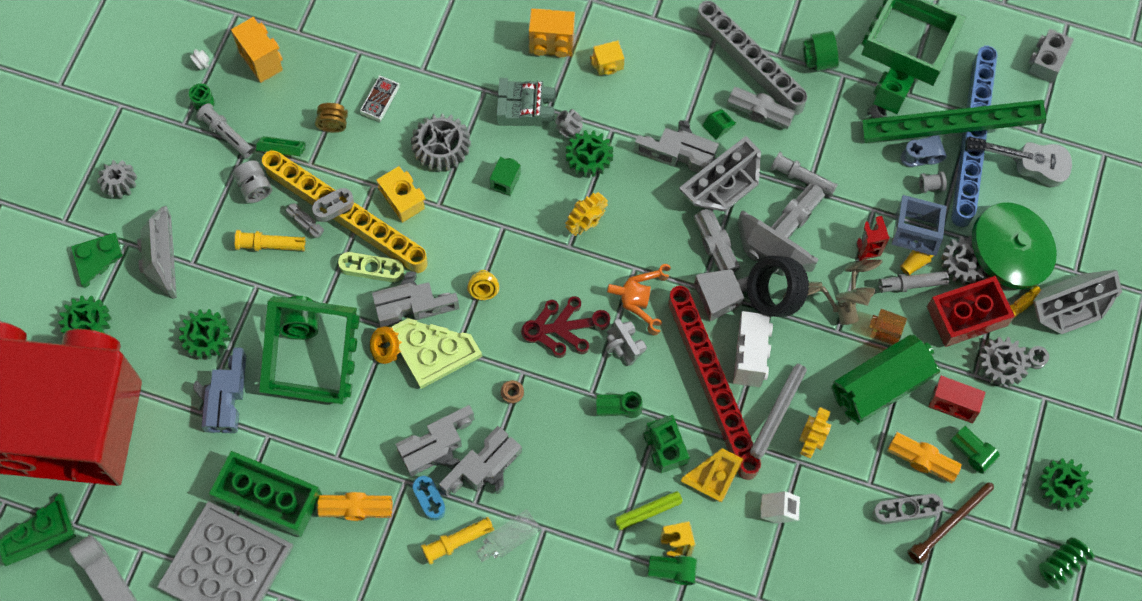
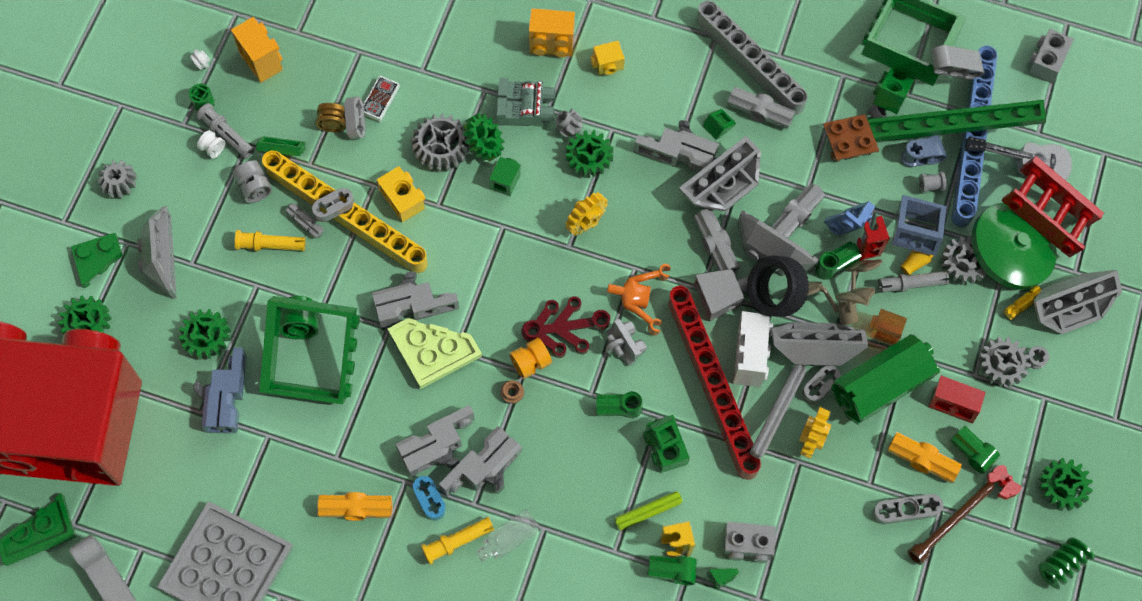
(211, 144): none -> white wheel
(265, 493): green brick -> none
(354, 117): none -> light grey beam
(378, 338): light orange gear -> none
(388, 263): yellowish green beam -> none
(483, 137): none -> green gear
(483, 285): yellow brick -> none
(530, 358): none -> light orange wheel
(714, 474): yellow wing -> none
(721, 577): none -> green slope
(749, 541): none -> light grey brick
(780, 507): white brick -> none
(794, 170): light grey pin -> none
(817, 380): none -> light grey beam
(819, 342): none -> light grey wedge
(821, 51): green piece -> none
(837, 259): none -> green piece
(850, 137): none -> dark orange hinge
(850, 219): none -> medium blue bracket
(957, 62): none -> light grey beam
(970, 311): red brick -> none
(1006, 481): none -> piece
(1064, 194): none -> red fence

